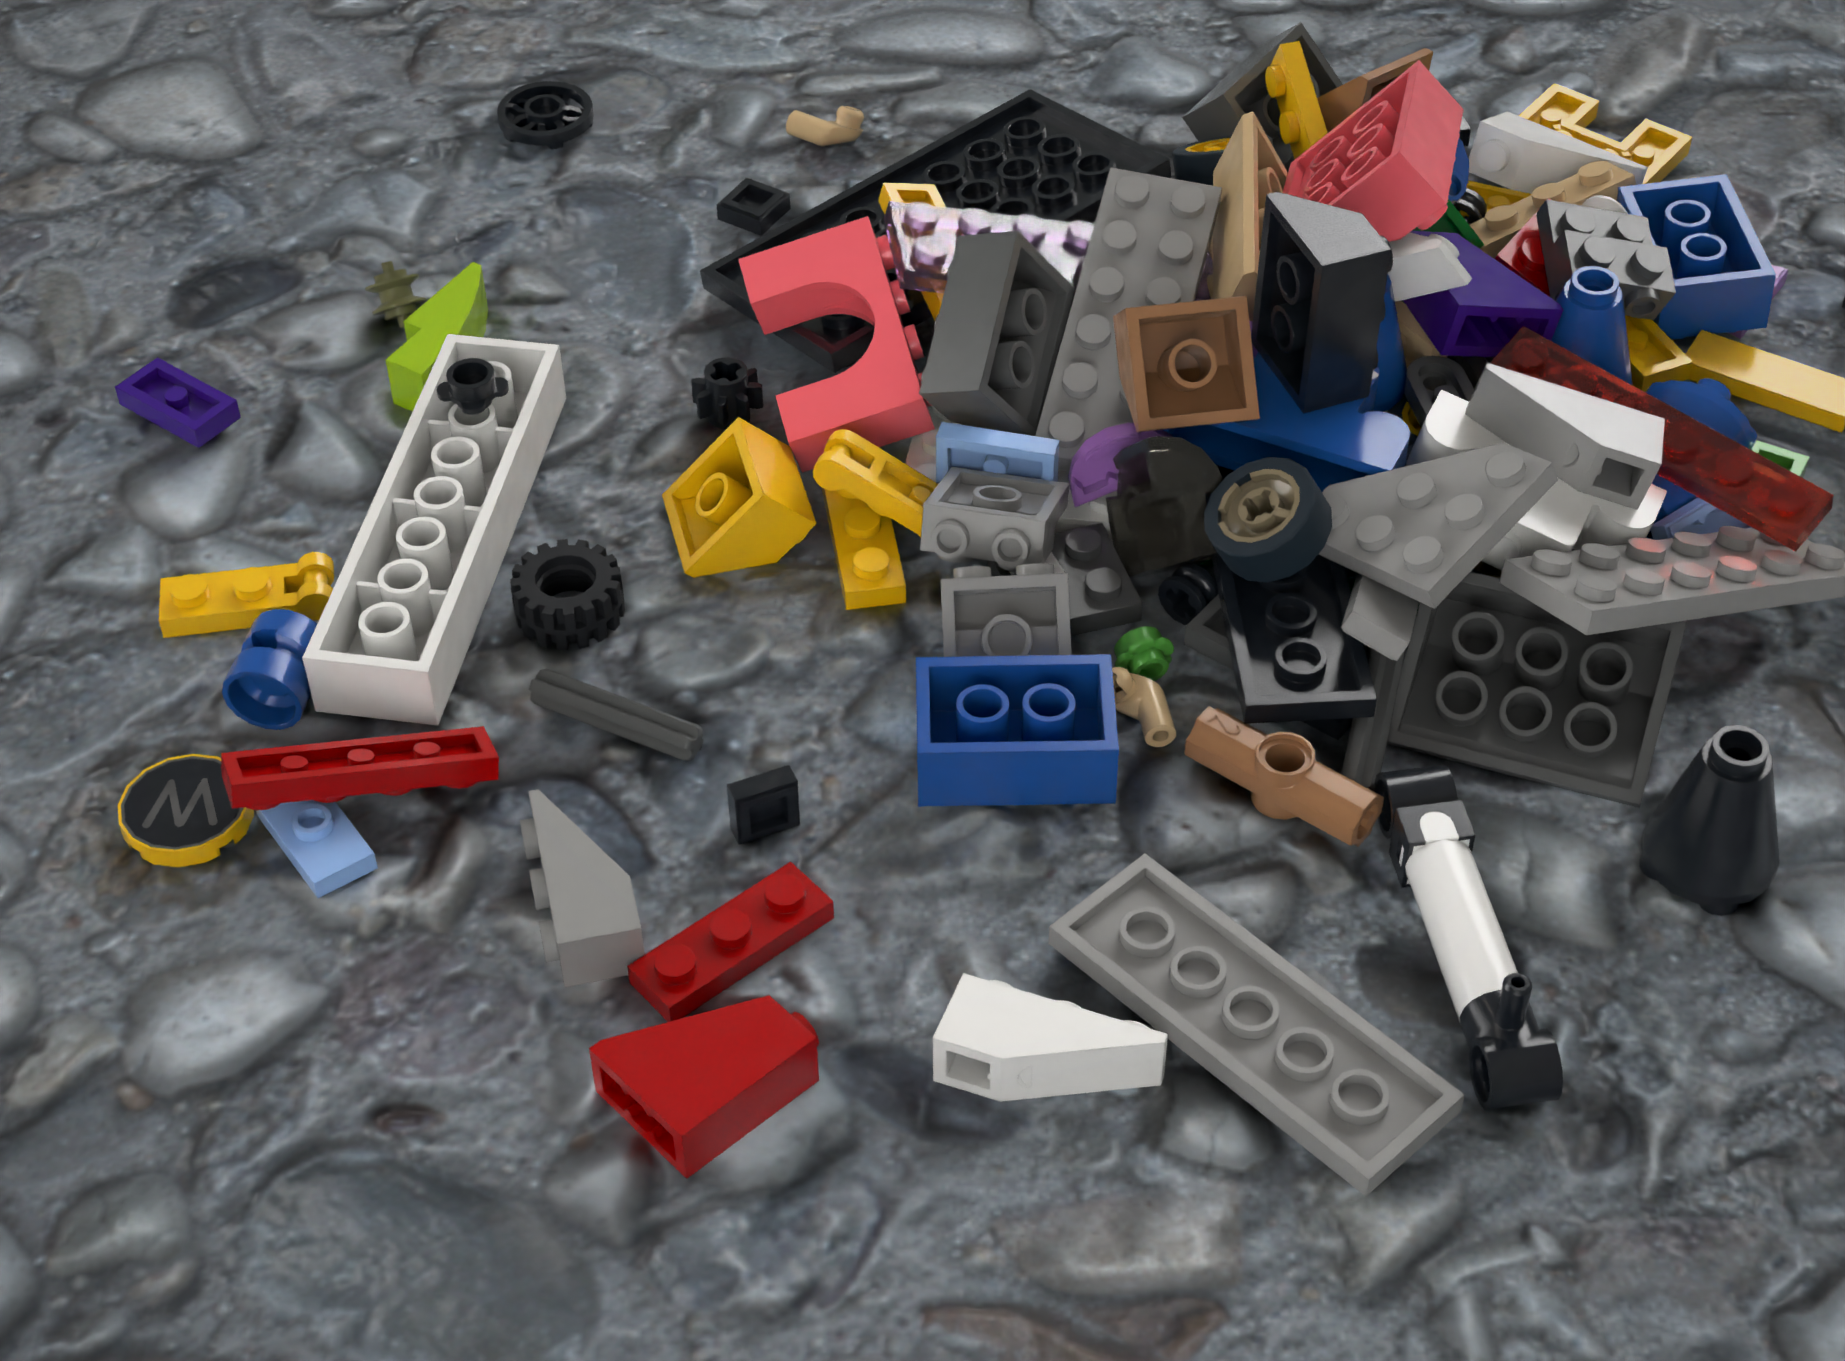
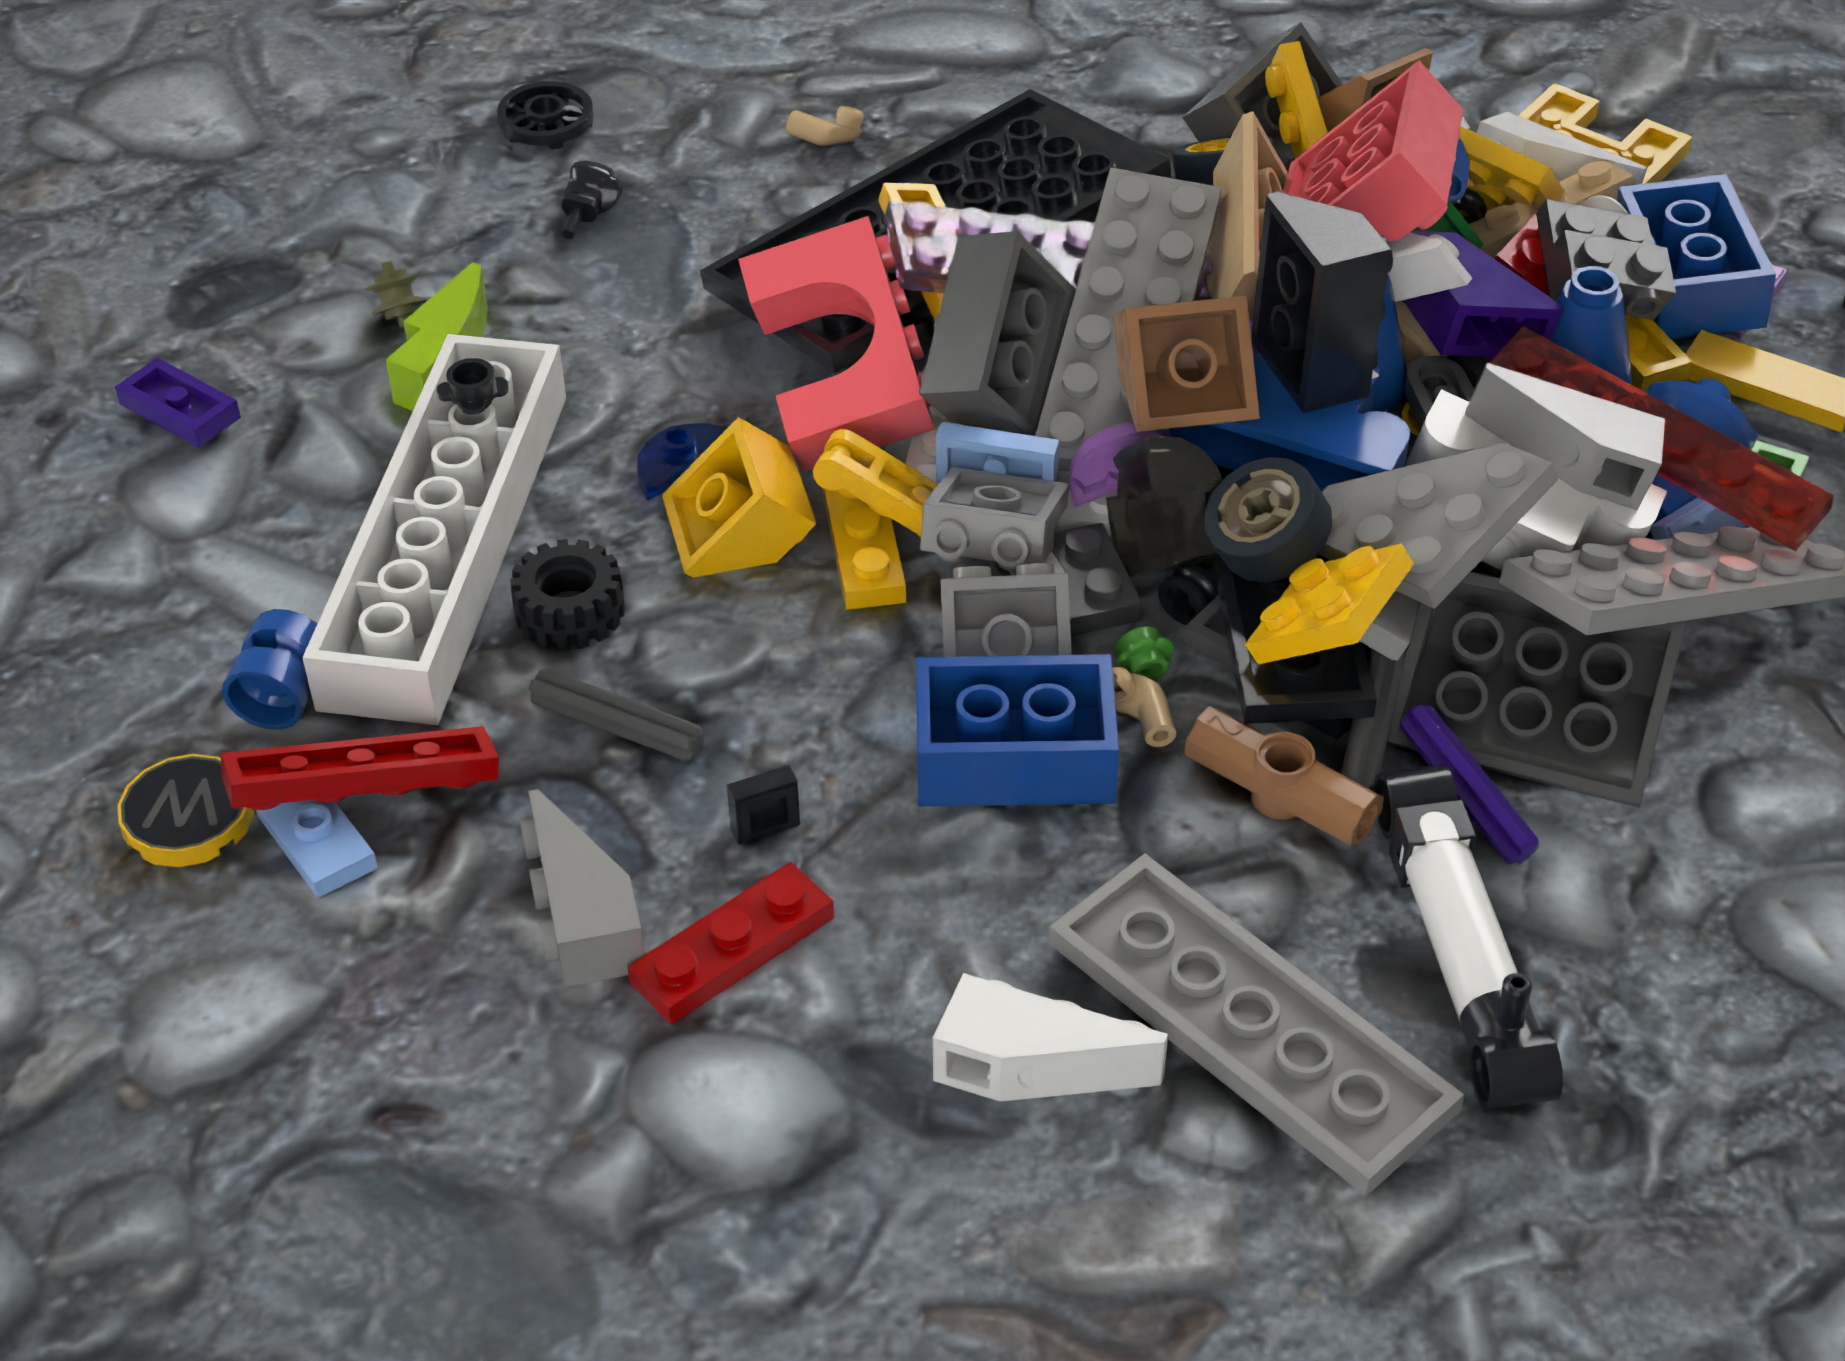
(237, 597): yellow plate -> none
(588, 193): none -> black piece
(671, 454): none -> clear blue plate
(707, 1077): red slope -> none
(727, 392): black gear -> none
(753, 206): black tile -> none
(1329, 603): none -> yellow plate
(1478, 793): none -> dark purple axle
(1506, 175): none -> yellow plate
(1717, 825): black cone -> none

